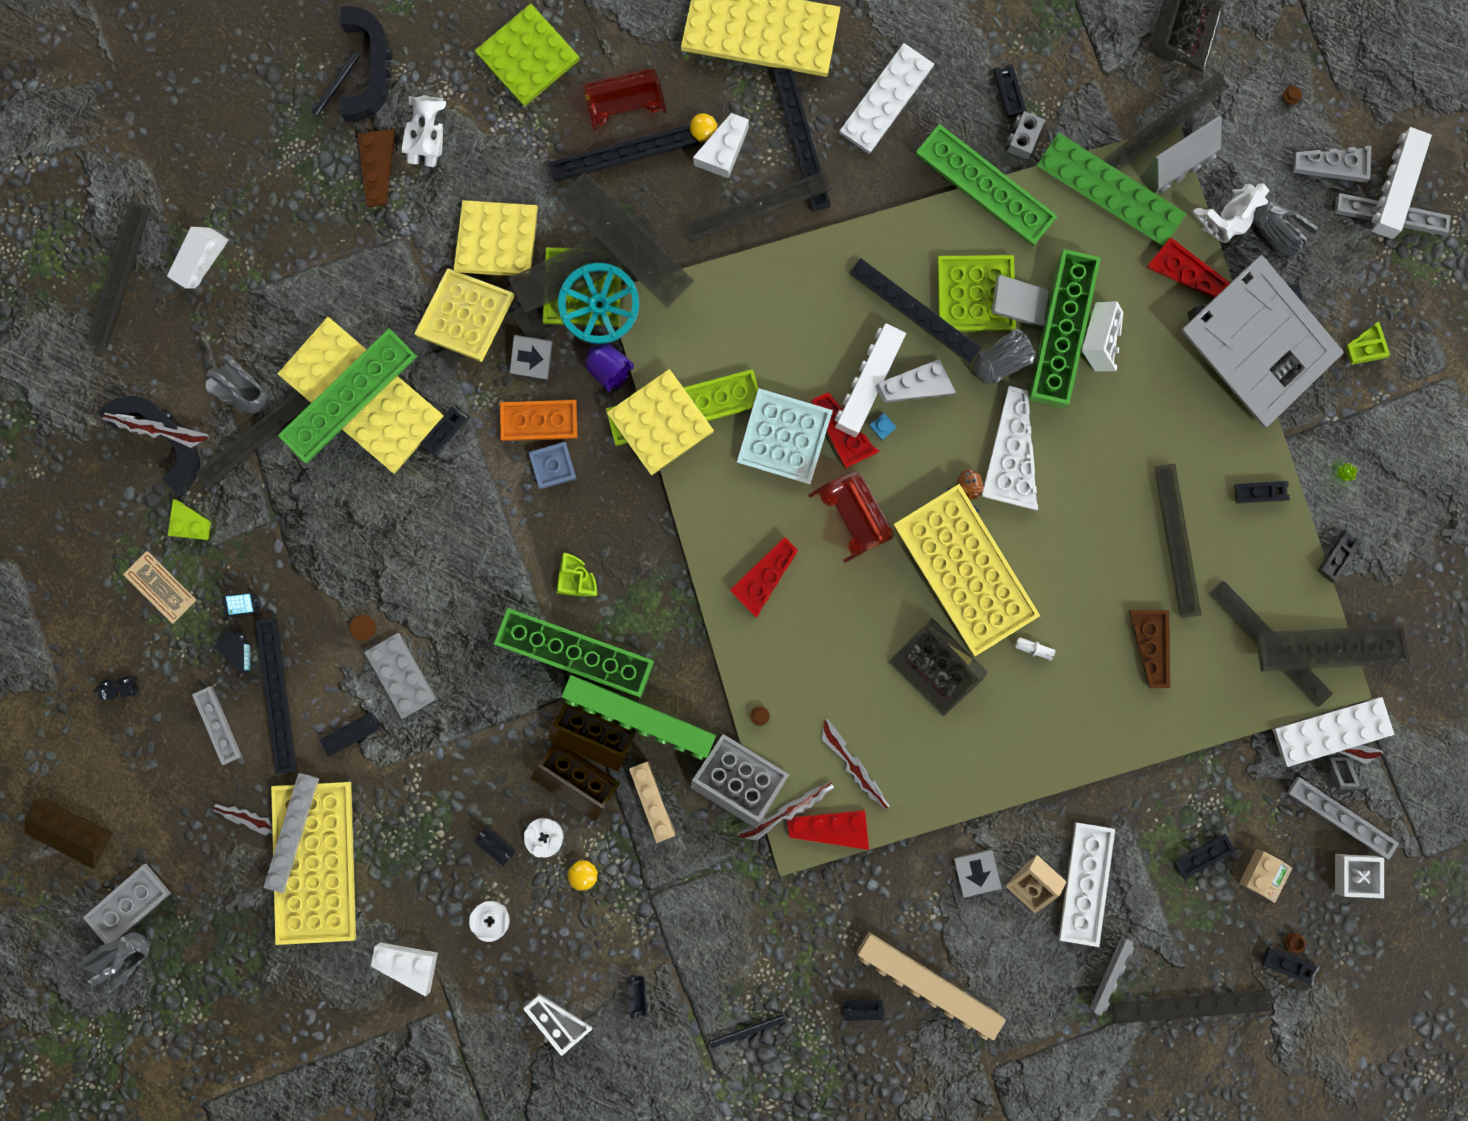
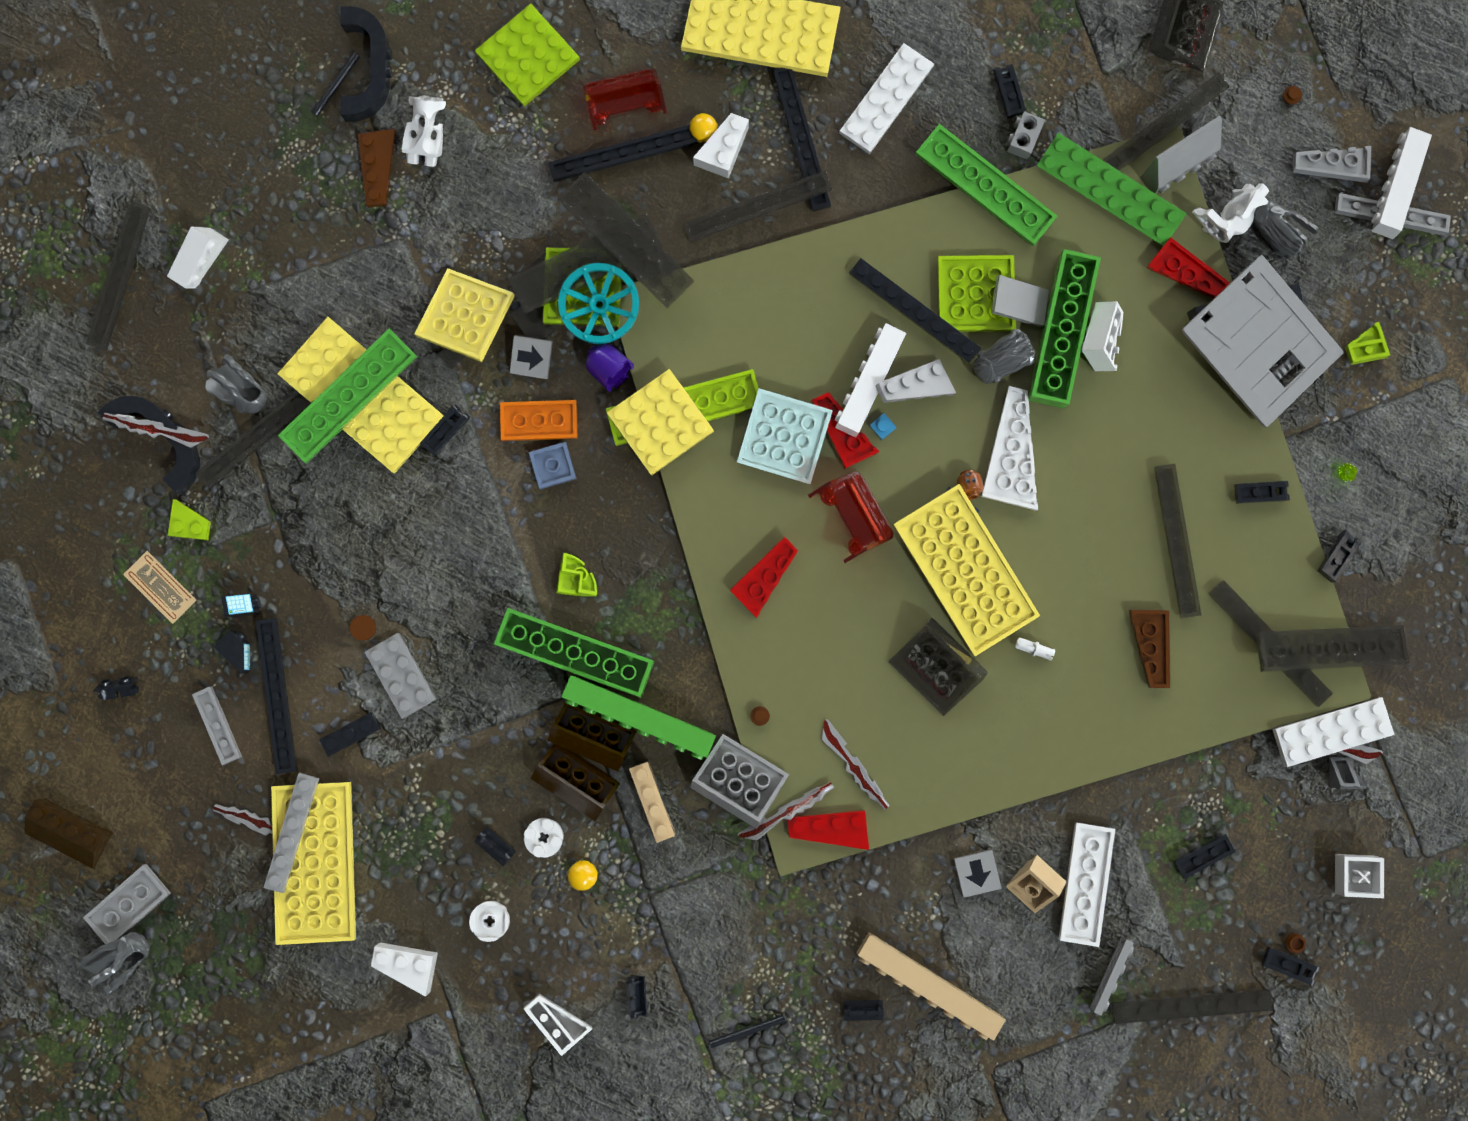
(495, 238): light yellow plate -> none
(1265, 875): tan slope -> none
(1343, 818): light grey plate -> none

